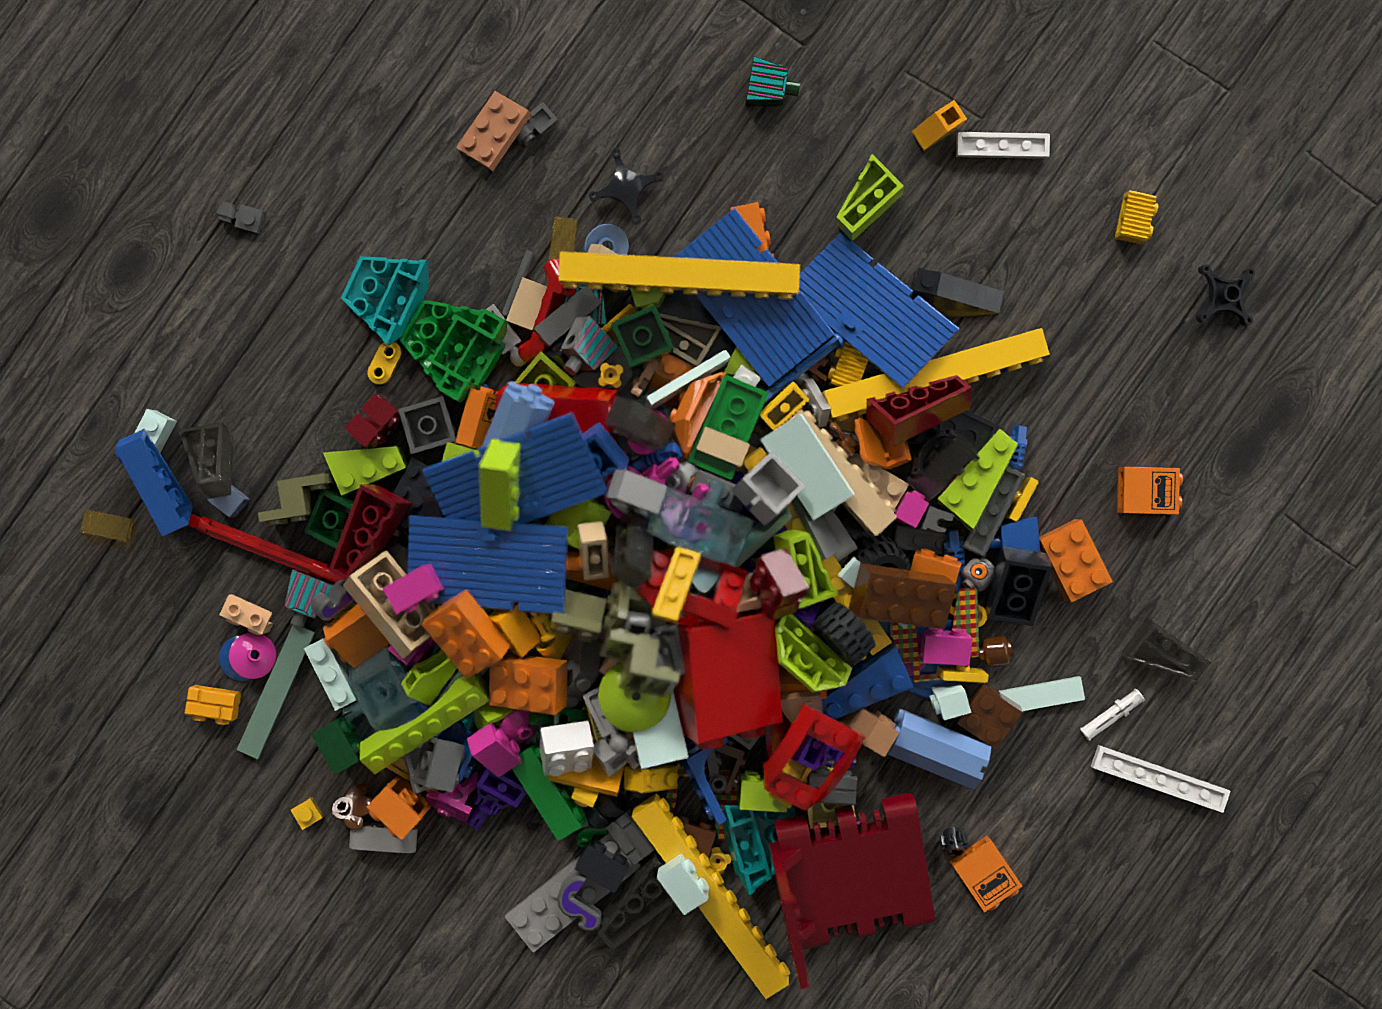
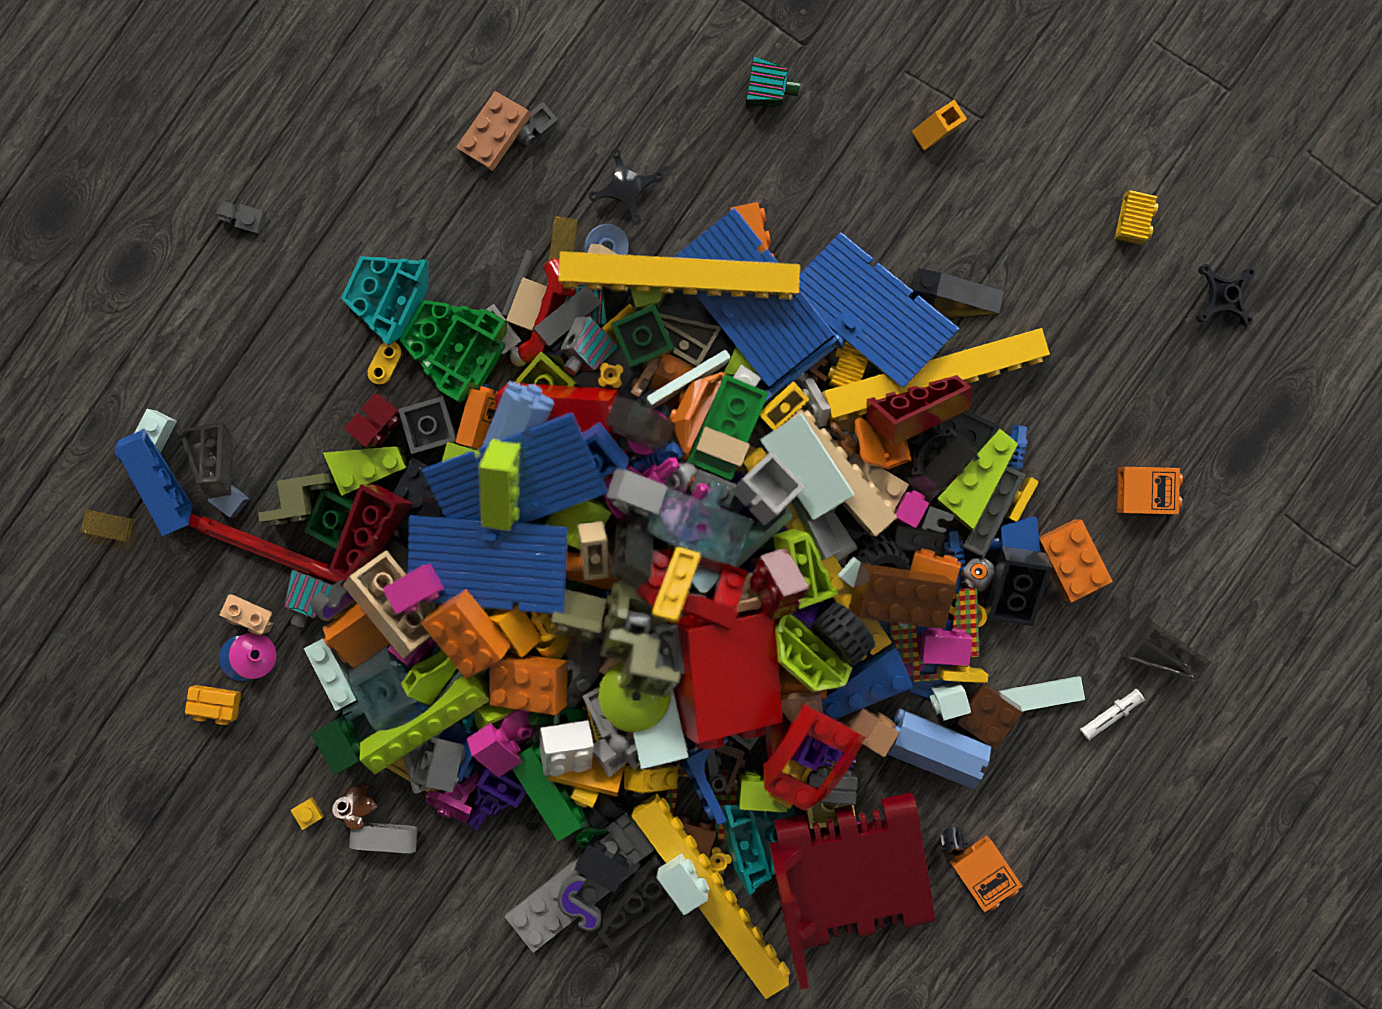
(276, 691): sand green tile -> none
(398, 807): orange brick -> none
(869, 199): lime wedge -> none
(996, 651): reddish brown head -> none
(1002, 145): white plate -> none
(1160, 778): white plate -> none

